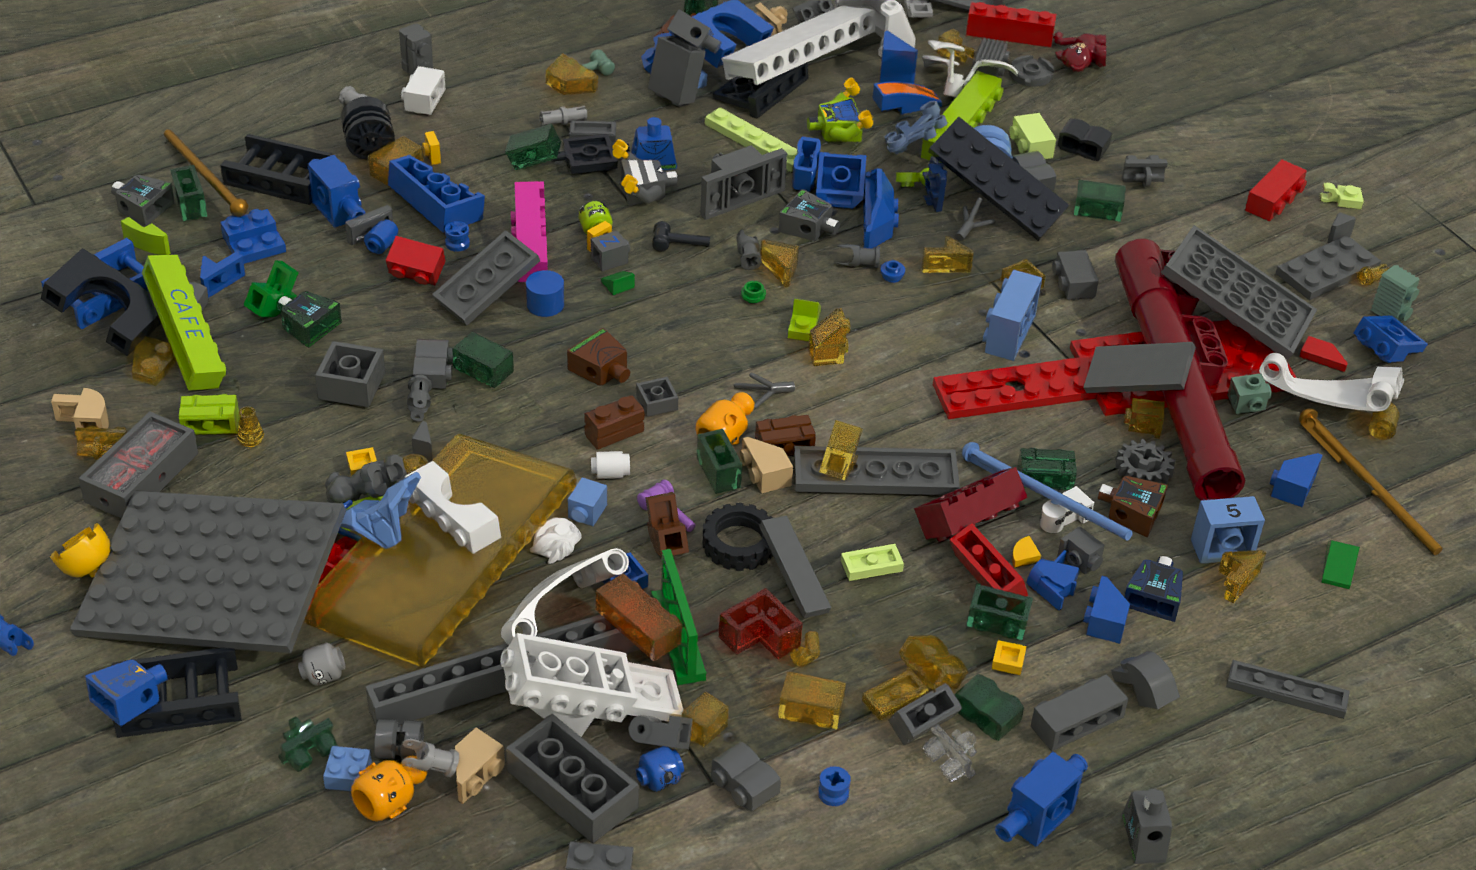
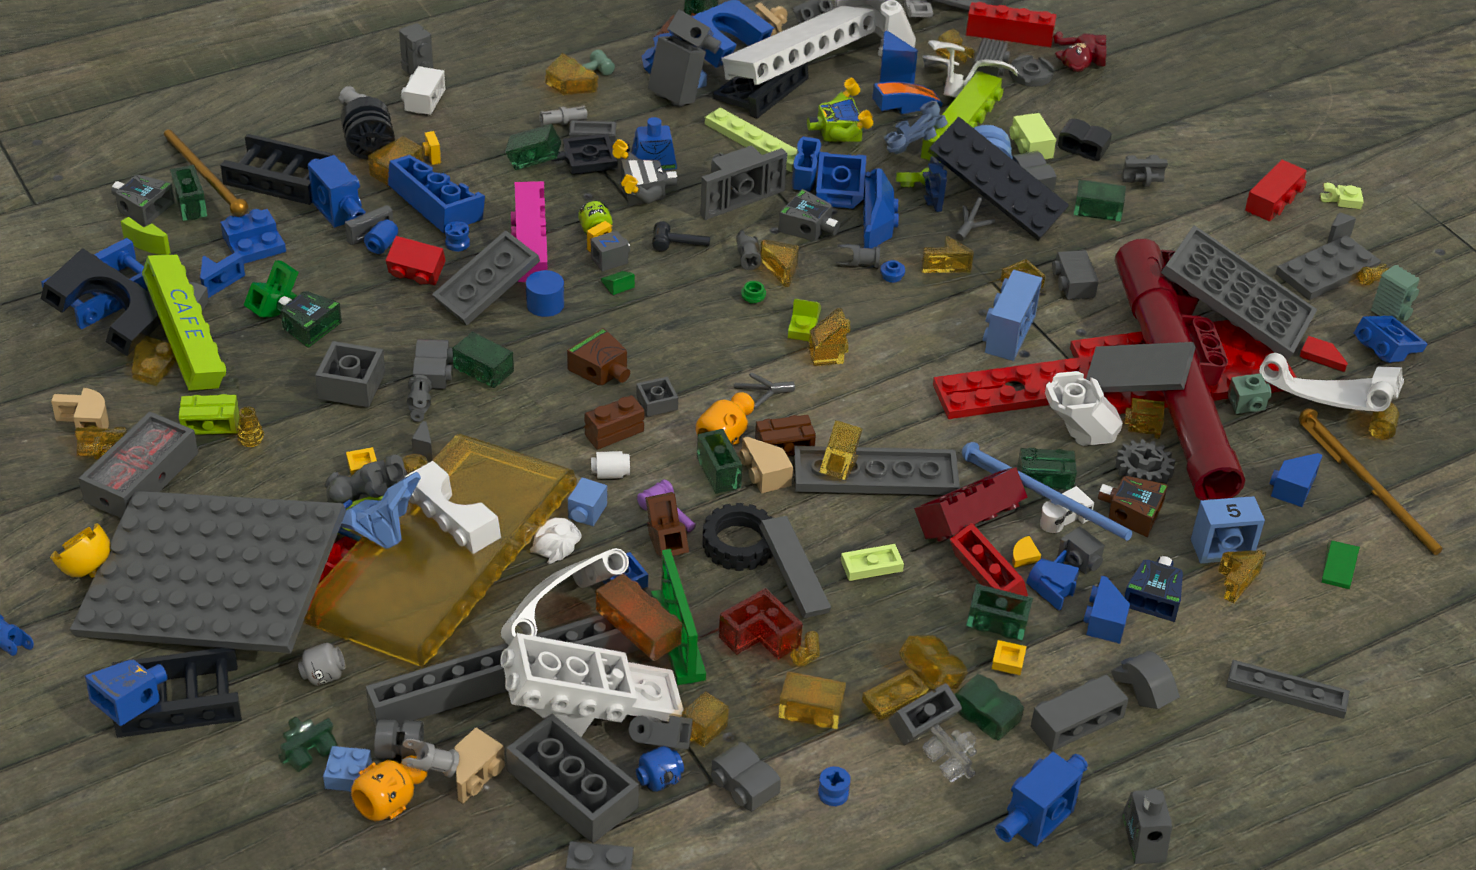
(1083, 408): none -> white brick

